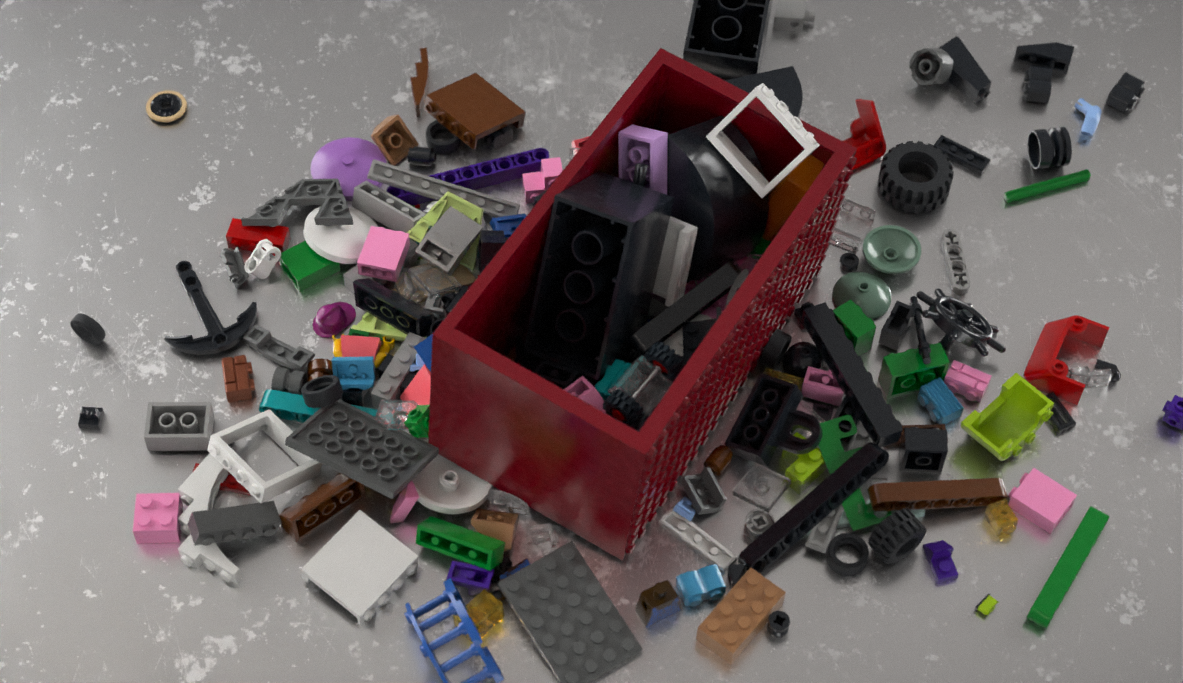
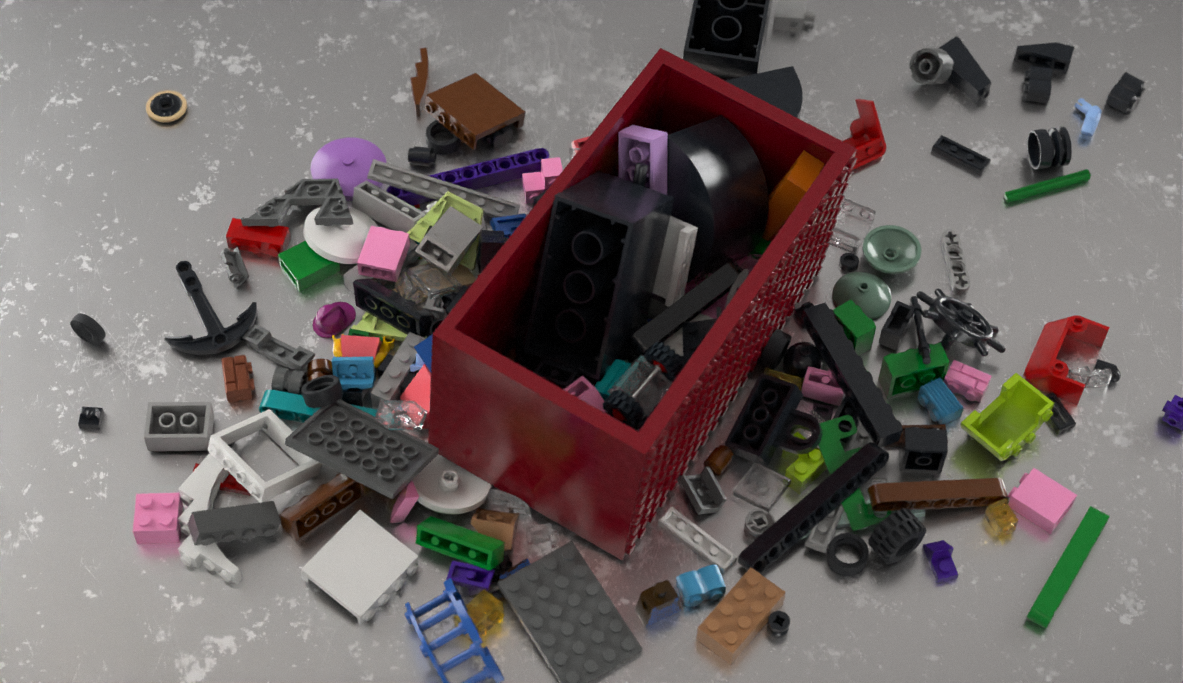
(262, 261): white piece -> none
(393, 139): medium nougat slope -> none
(419, 421): green brick -> none
(685, 509): light blue tile -> none
(735, 573): black slope -> none
(736, 157): white window -> none
(919, 159): black tyre -> none
(986, 605): lime piece -> none

